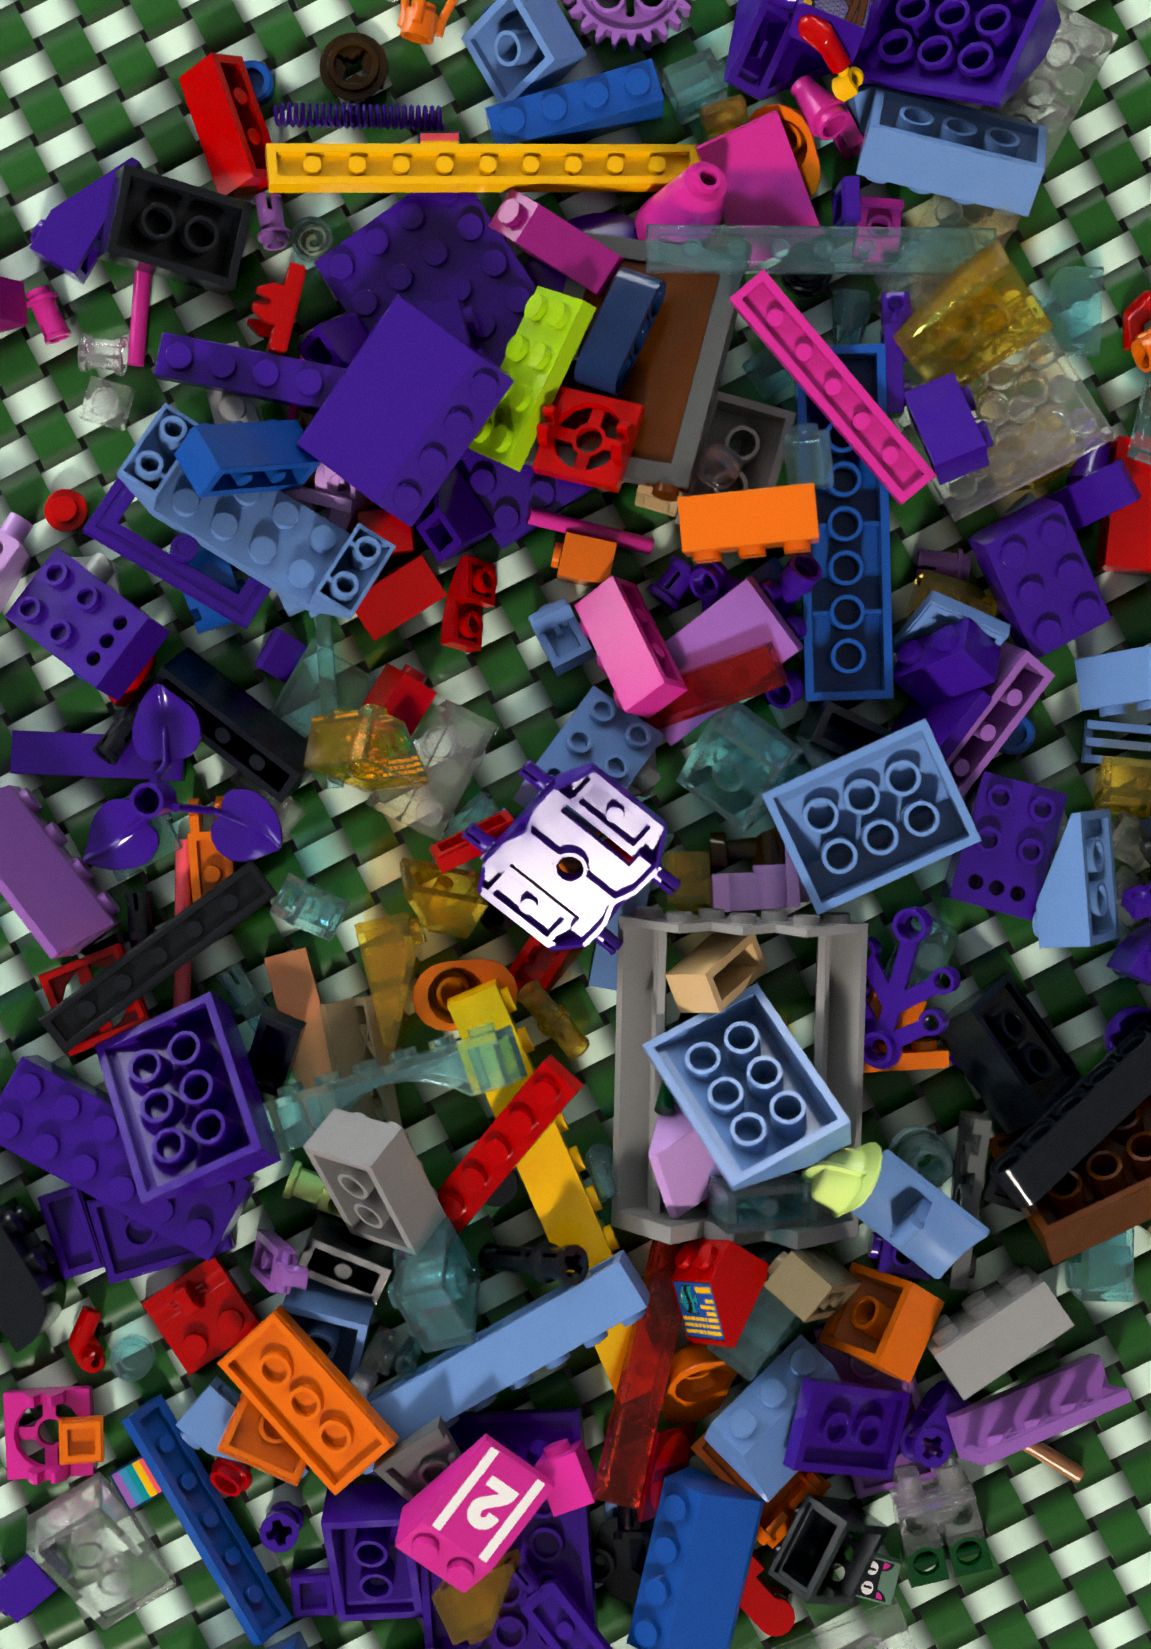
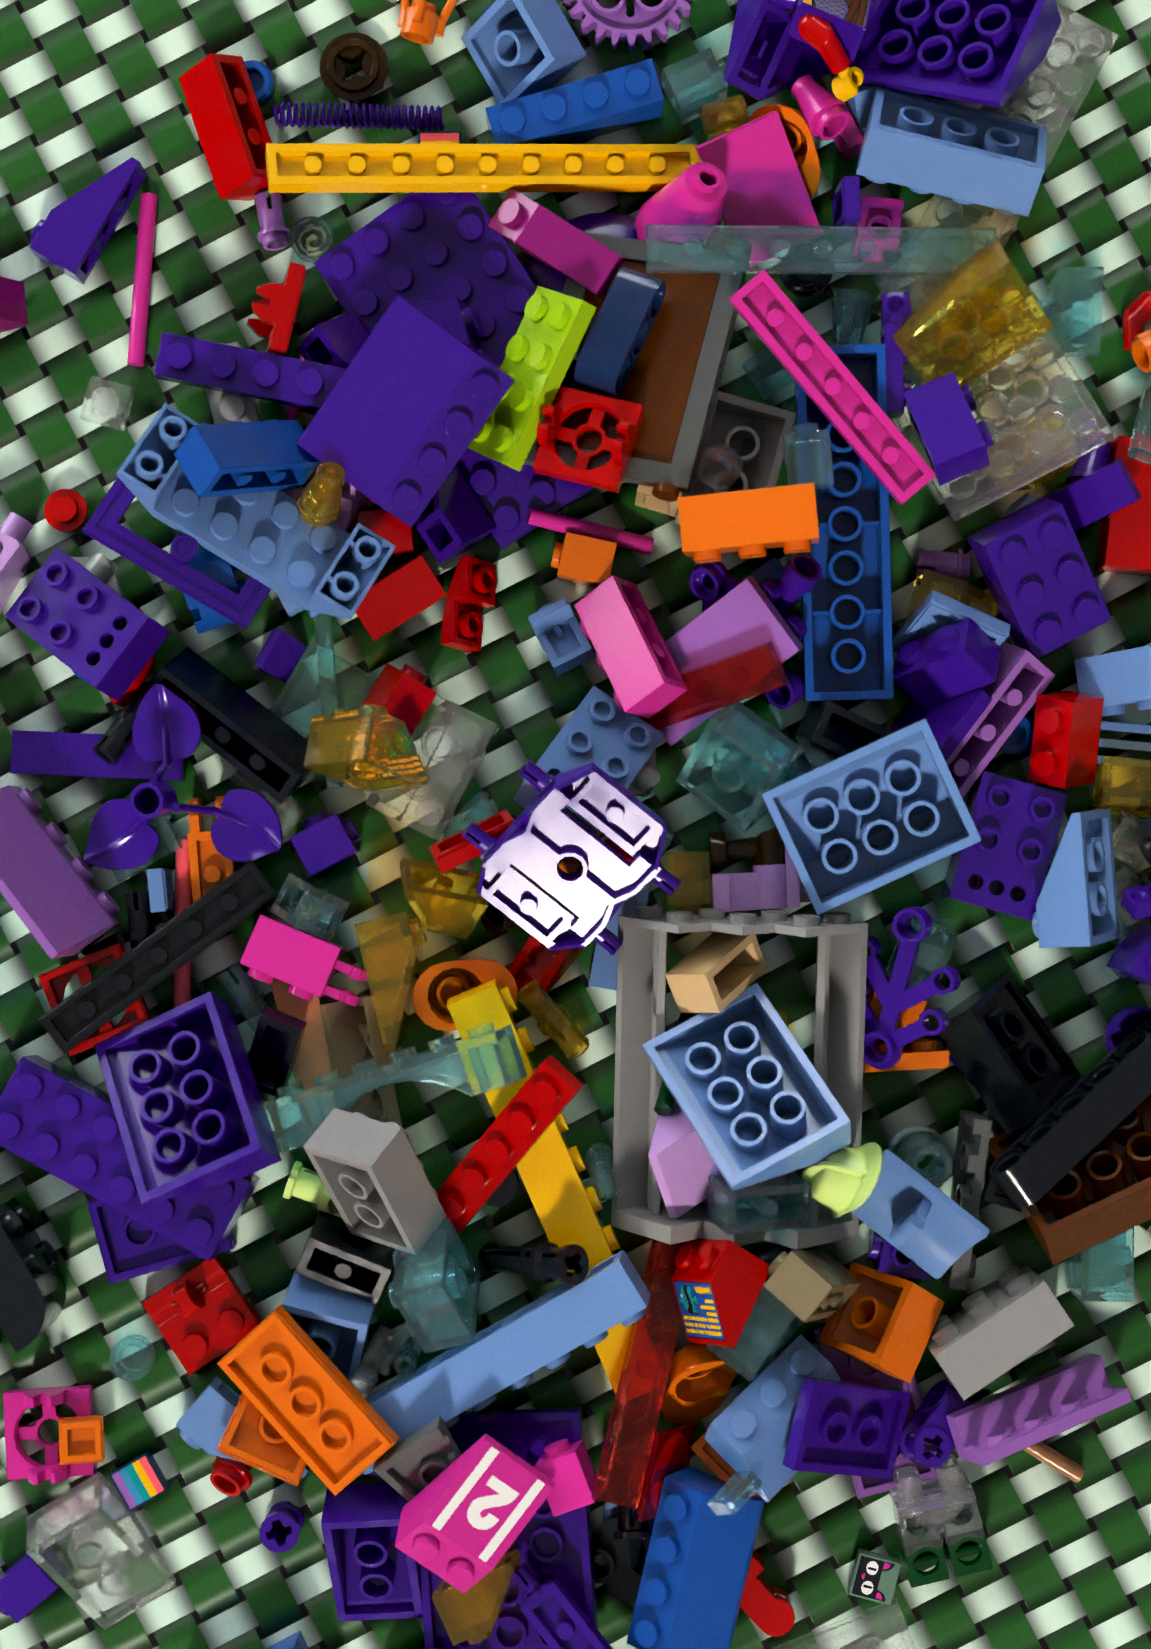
(48, 314): dark pink pin -> none
(71, 1231): dark purple tile -> none
(84, 1342): red arm -> none
(103, 354): clear bush -> none
(160, 890): none -> medium blue tile
(174, 230): black brick -> none
(207, 1520): blue plate -> none
(276, 1264): medium lavender hinge -> none
(299, 960): none -> dark pink hinge
(312, 1593): dark purple tile -> none
(321, 498): none -> clear yellow cone
(326, 841): none -> dark purple brick
(672, 584): dark purple bush -> none
(735, 1493): none -> clear light blue tile
(778, 1512): orange hinge -> none
(817, 1545): black piece -> none
(1065, 739): none -> red brick

